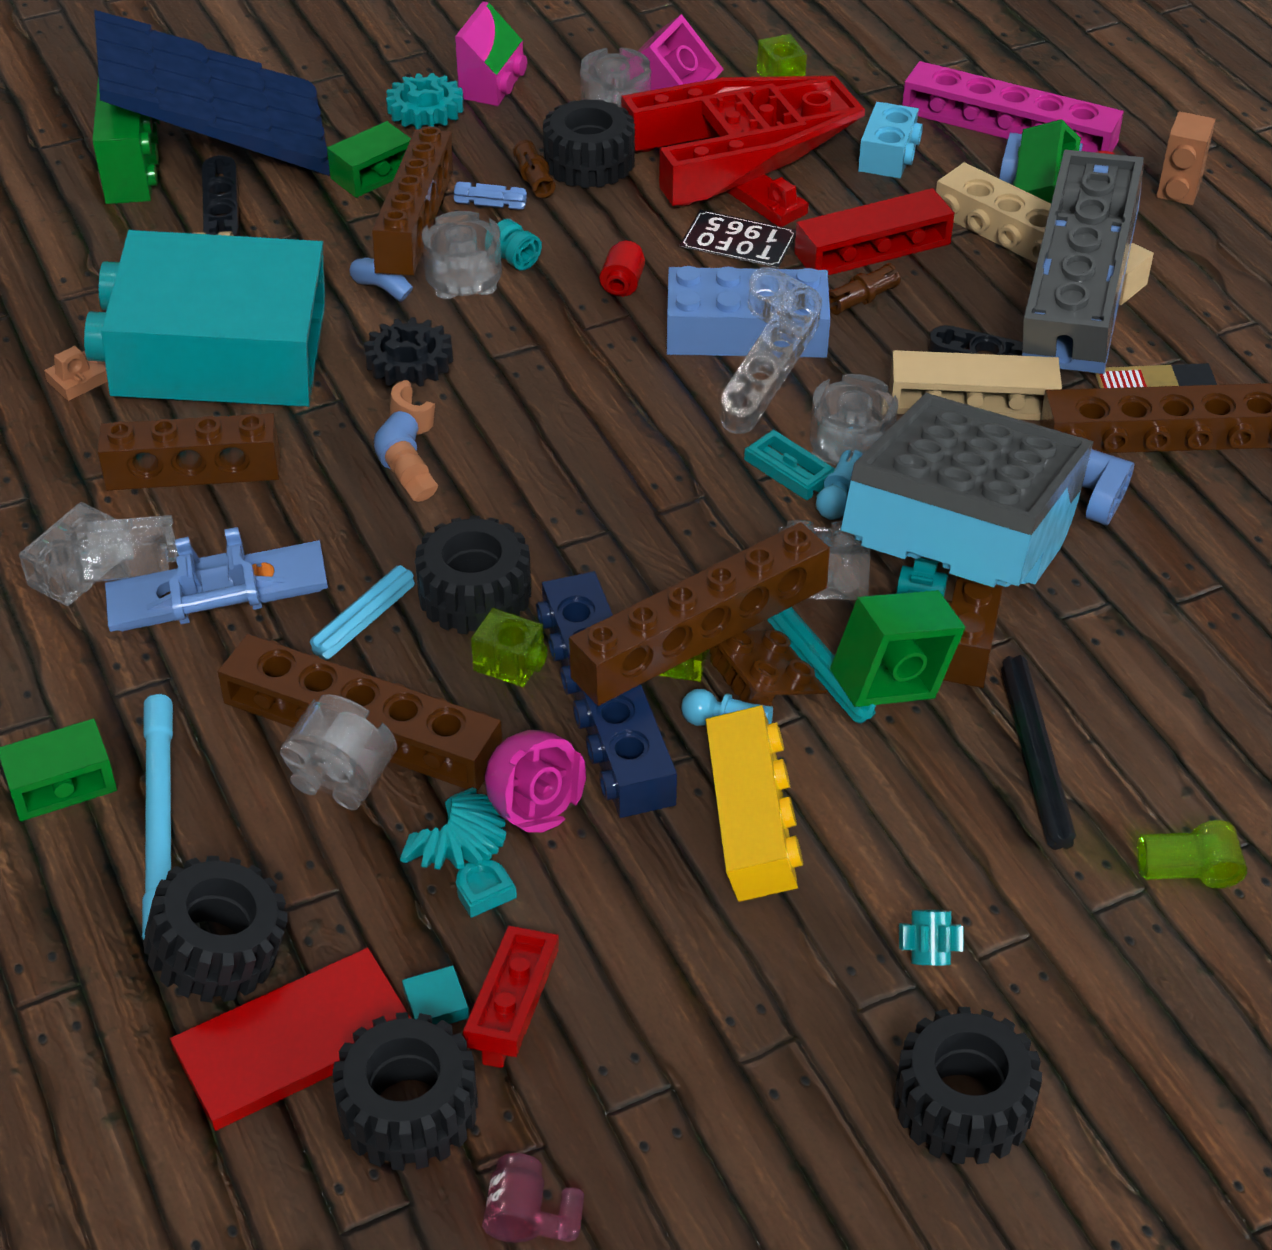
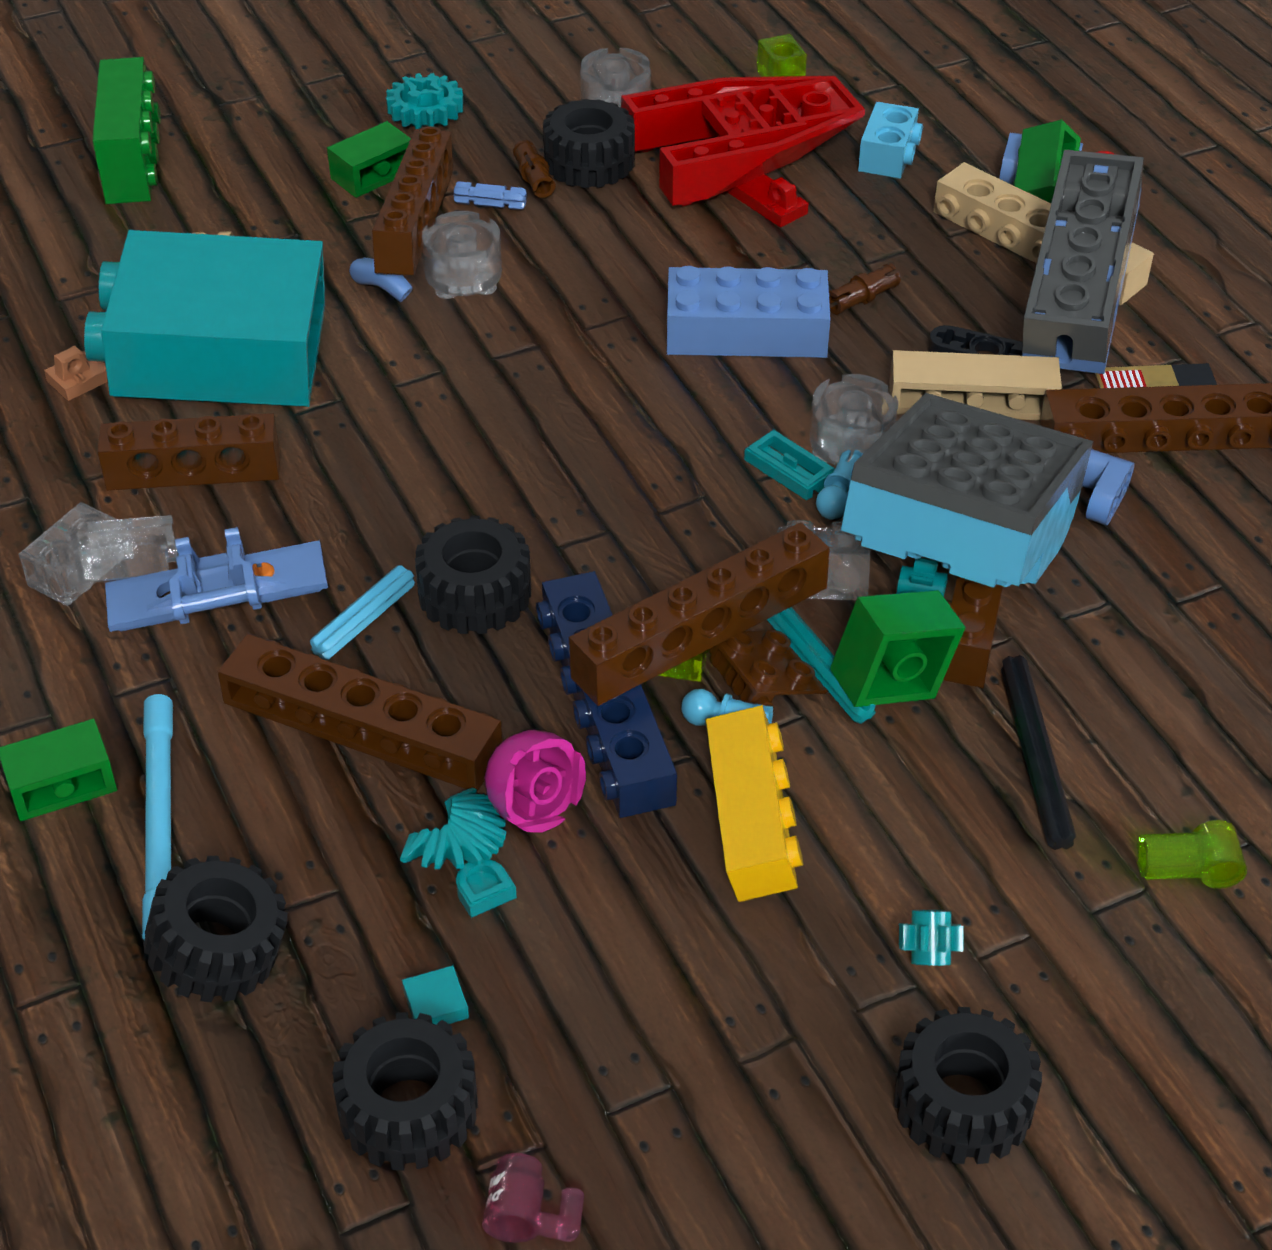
(209, 92): dark blue piece -> none
(216, 203): black beam -> none
(283, 1038): red tile -> none
(337, 750): clear brick -> none
(397, 446): nougat piece -> none
(408, 352): black gear -> none
(488, 56): dark pink slope -> none
(508, 647): clear neon green brick -> none
(510, 994): red hinge -> none
(518, 246): teal wheel -> none
(622, 268): red brick -> none
(679, 56): dark pink slope -> none
(738, 238): black sticker -> none
(764, 355): clear beam -> none
(874, 232): red brick -> none
(1004, 107): dark pink brick -> none
(1185, 158): nougat brick -> none

